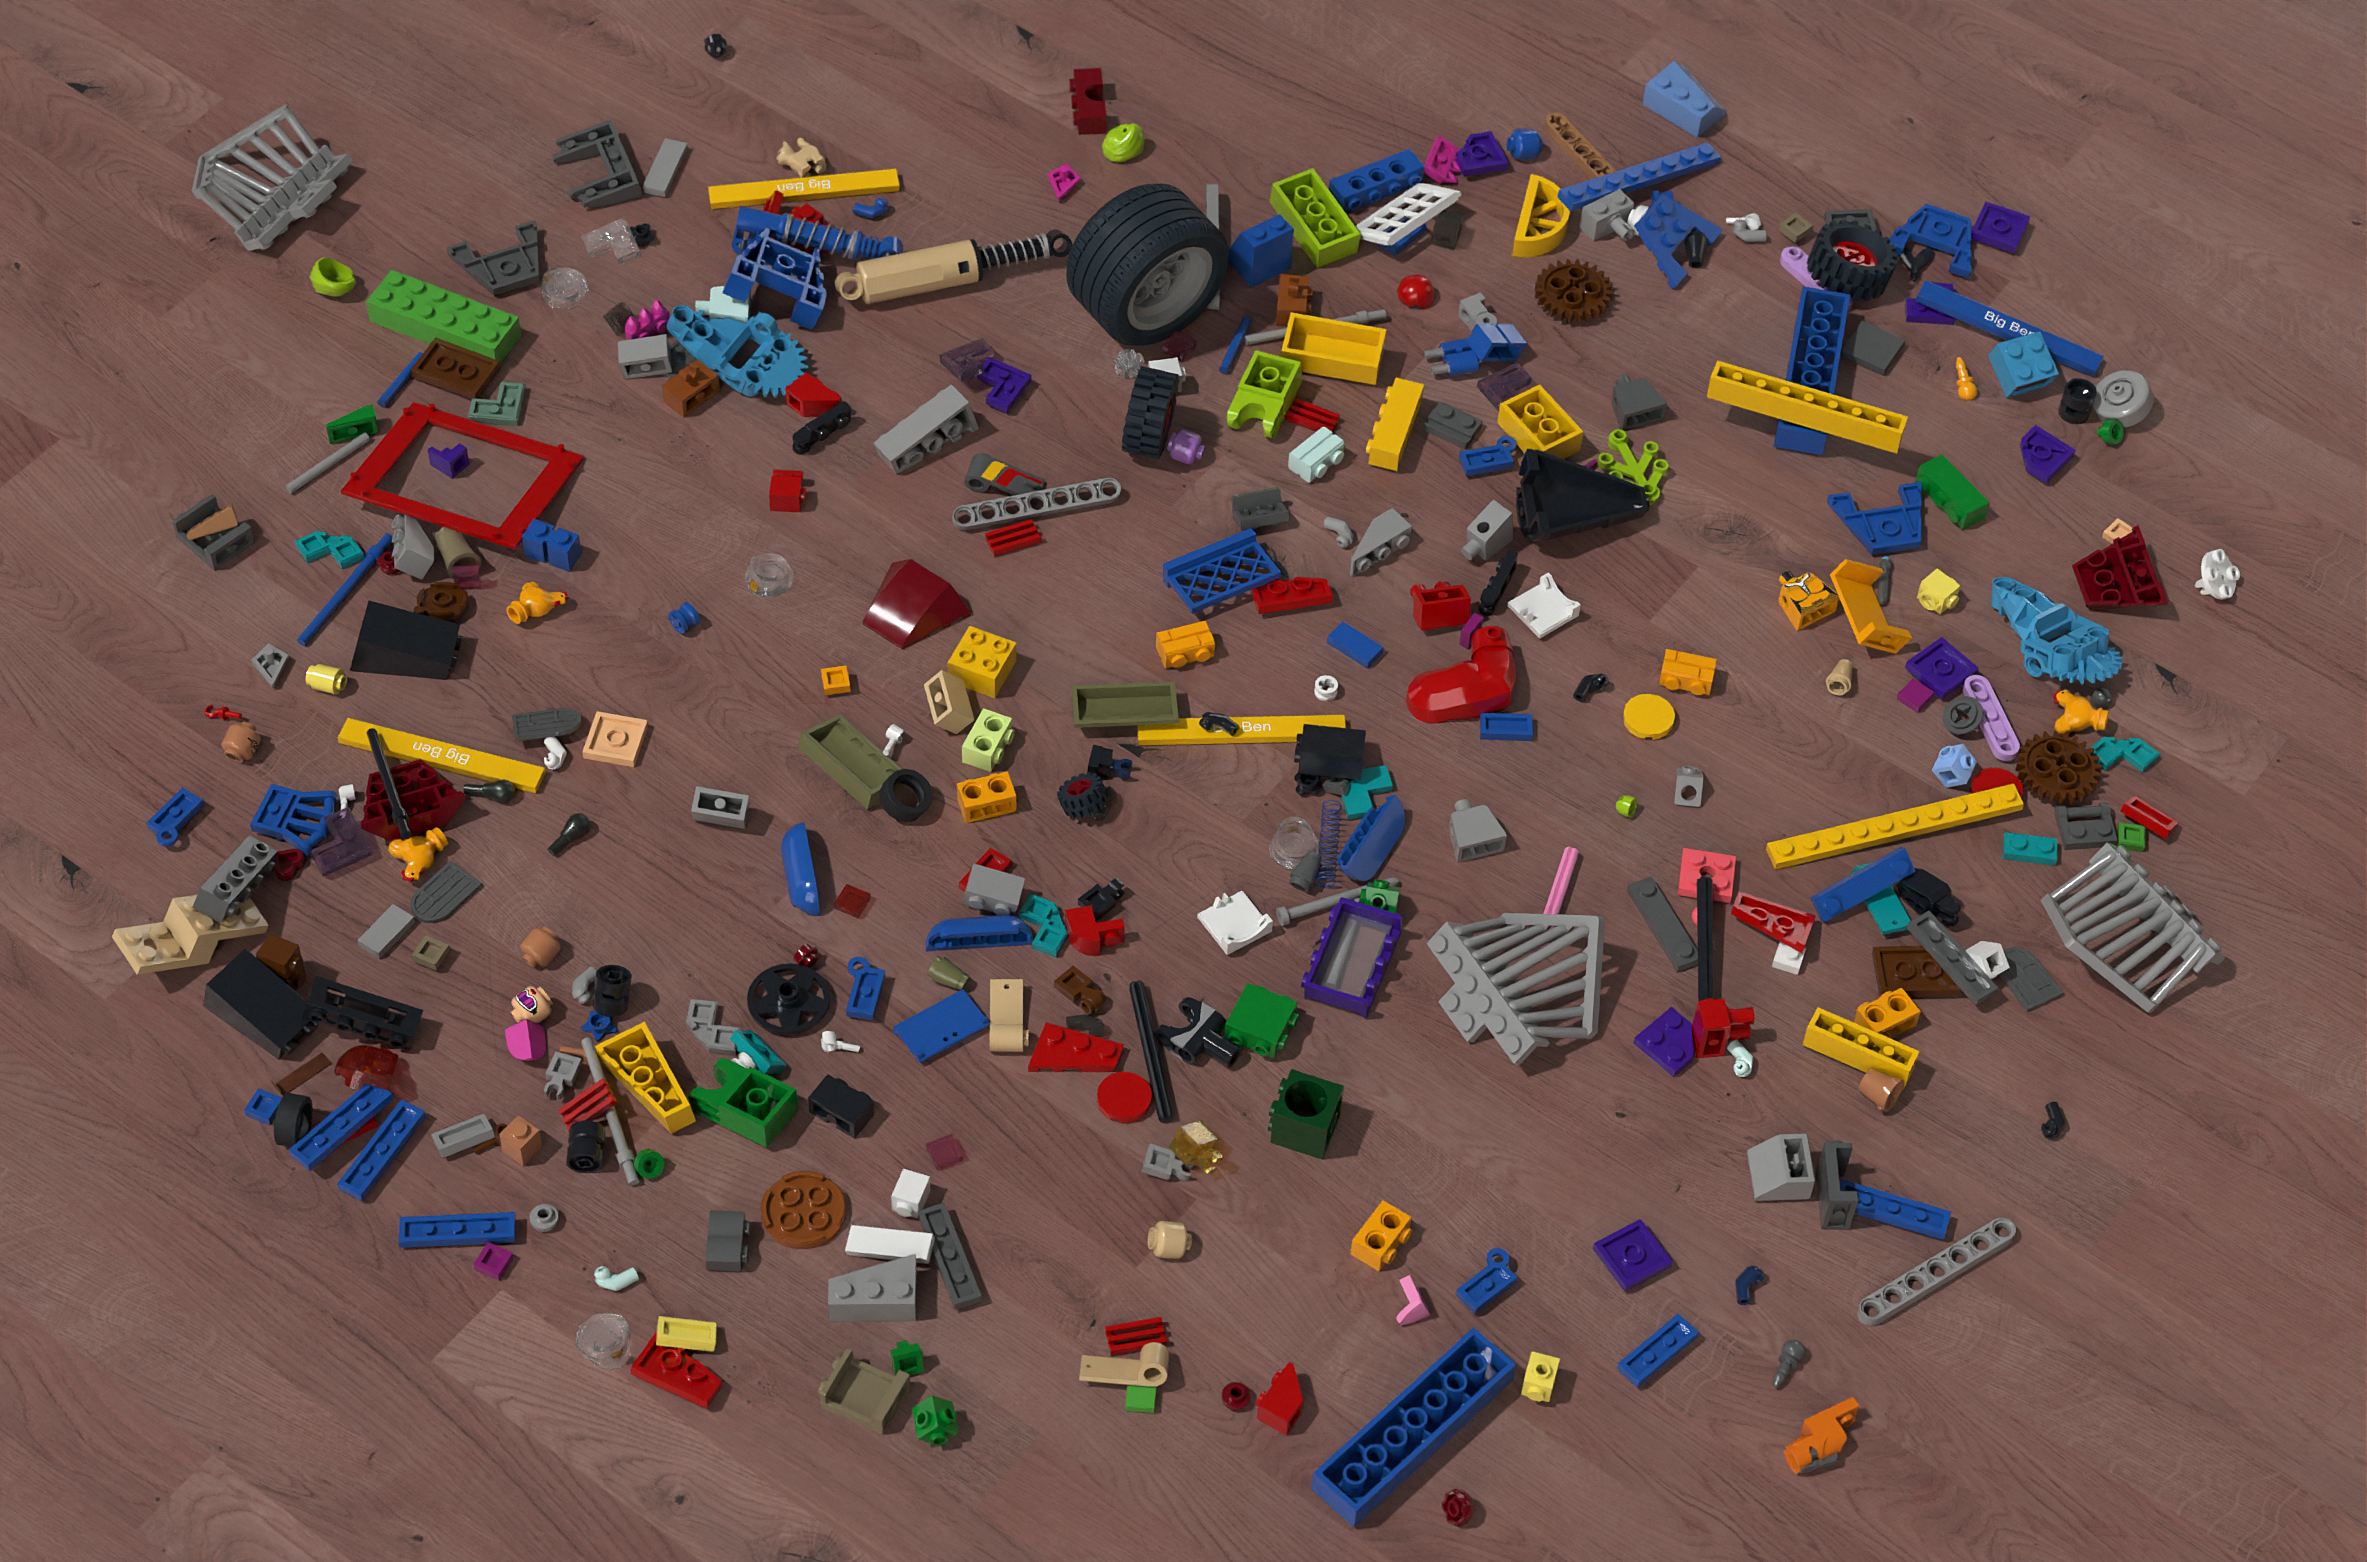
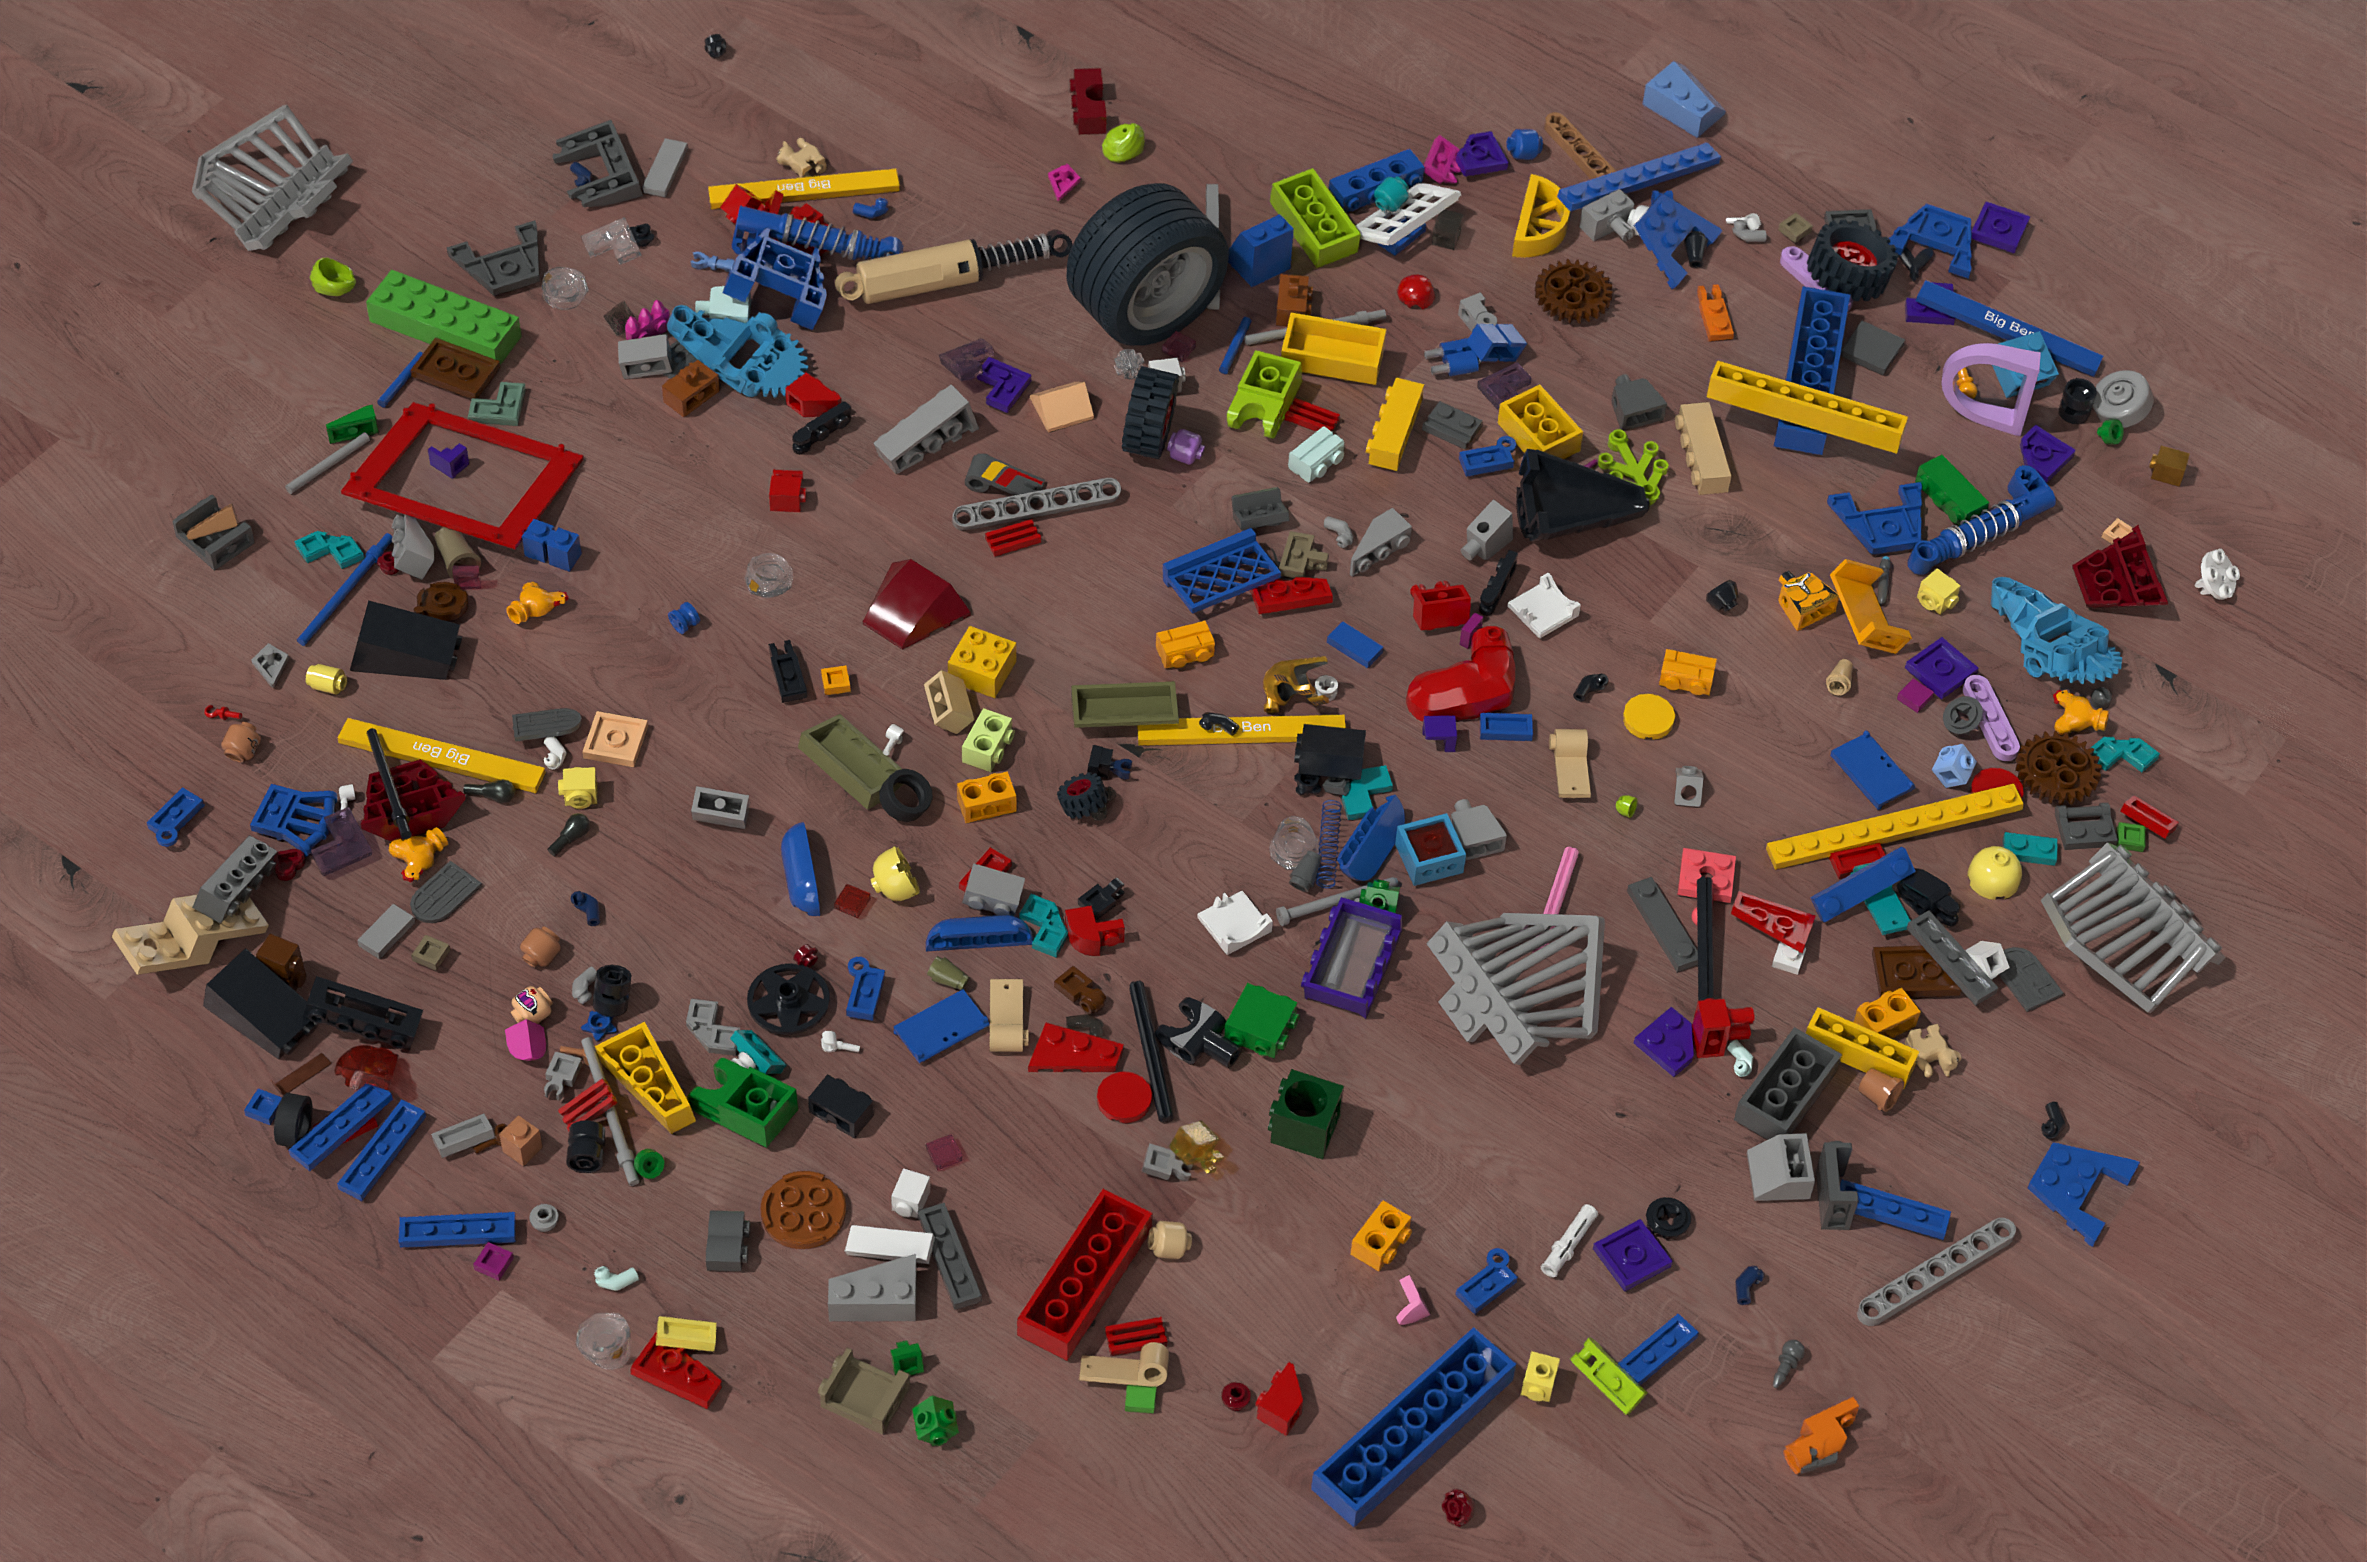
(578, 787): none -> light yellow brick
(584, 175): none -> dark blue arm
(588, 905): none -> dark blue arm
(713, 262): none -> medium blue piece
(739, 197): none -> red brick
(787, 673): none -> black hinge
(894, 876): none -> light yellow cylinder
(1063, 406): none -> light nougat slope
(1084, 1274): none -> red brick
(1290, 678): none -> pearl gold piece
(1301, 556): none -> dark tan hinge
(1391, 194): none -> teal head
(1430, 849): none -> dark azure piece
(1441, 729): none -> dark purple panel
(1563, 1249): none -> white pin
(1571, 762): none -> tan door
(1609, 1377): none -> lime plate
(1672, 1208): none -> black gear
(1703, 448): none -> tan brick
(1715, 314): none -> orange hinge
(1723, 596): none -> black cone
(1787, 1086): none -> dark grey brick
(1846, 860): none -> red tile
(1876, 778): none -> blue door
(1932, 1048): none -> tan animal
(1995, 872): none -> light yellow cylinder
(2003, 356): none -> lavender window
(2030, 498): none -> blue piece
(2067, 1178): none -> blue wing
(2169, 465): none -> pearl gold brick

